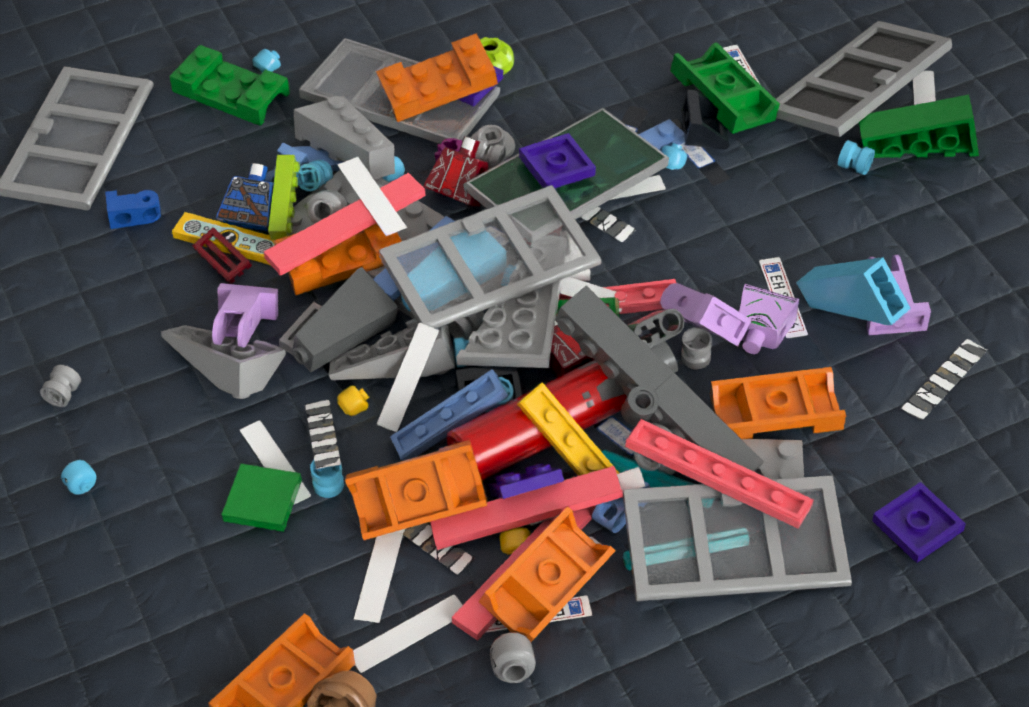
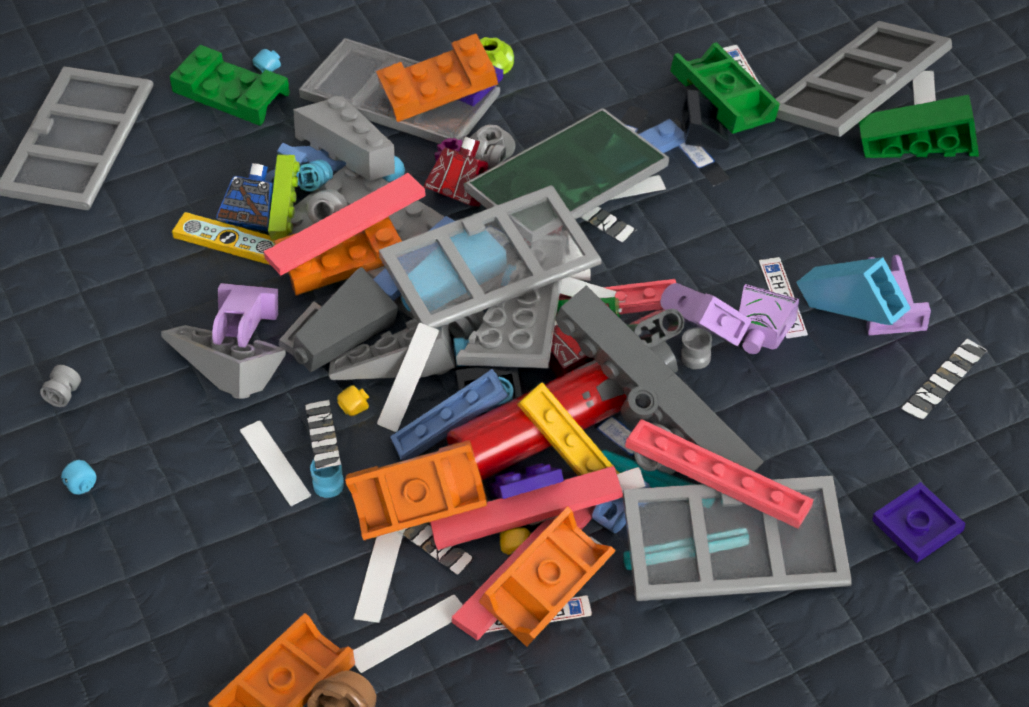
(132, 208): blue leg -> none
(235, 270): dark red tile -> none
(262, 497): green tile -> none
(372, 196): white sticker -> none
(512, 657): light grey head -> none
(557, 161): dark purple plate -> none
(676, 156): medium azure piece -> none
(778, 402): orange piece -> none
(781, 457): light grey wing -> none
(856, 157): medium azure wheel -> none

